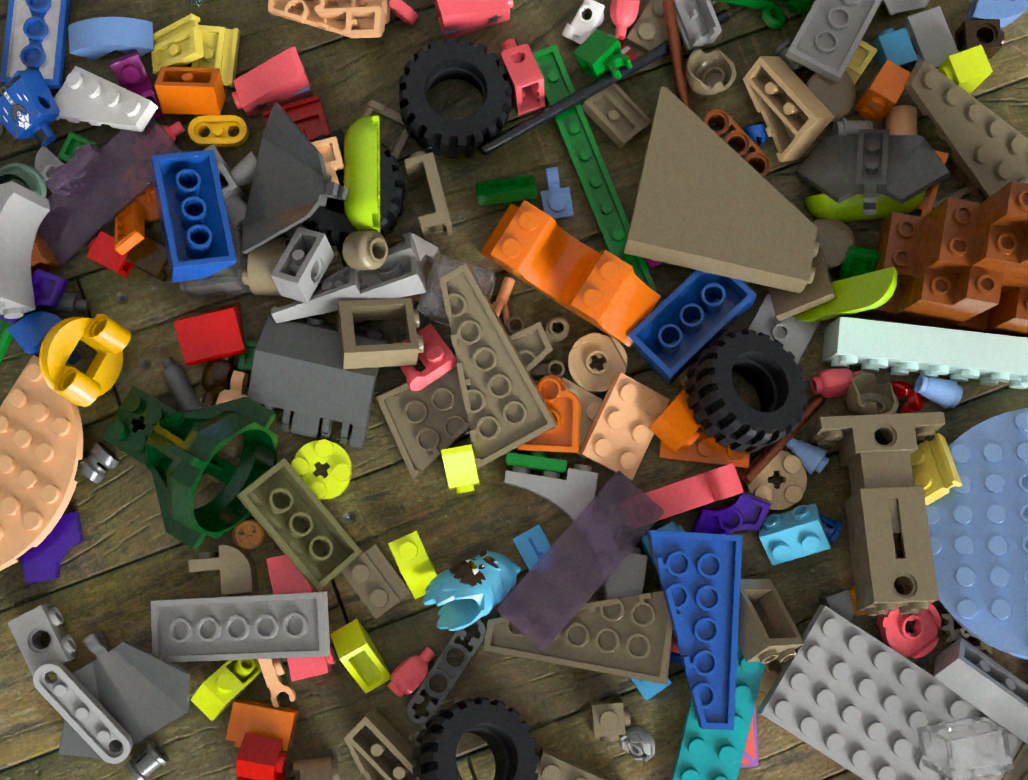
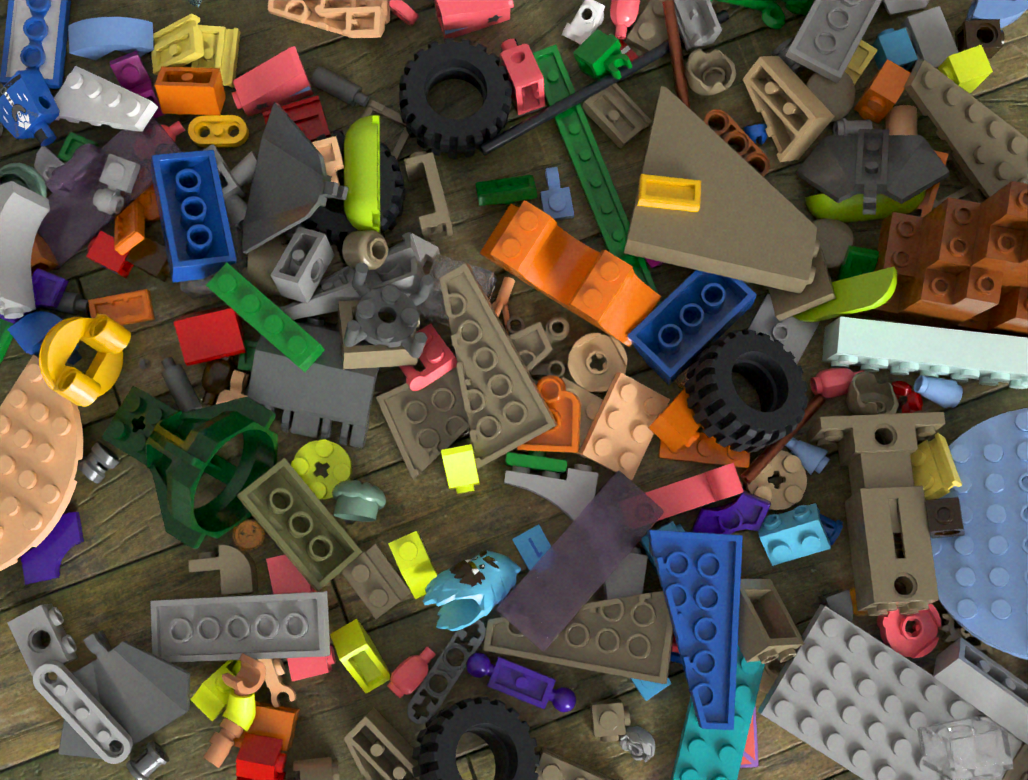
(118, 175): none -> light grey plate
(124, 307): none -> orange plate
(239, 709): none -> nougat piece
(265, 317): none -> green brick
(338, 87): none -> dark grey cylinder
(357, 501): none -> sand green piece
(391, 301): none -> dark grey plate
(521, 682): none -> dark purple plate
(669, 193): none -> yellow tile
(945, 517): none -> dark brown brick

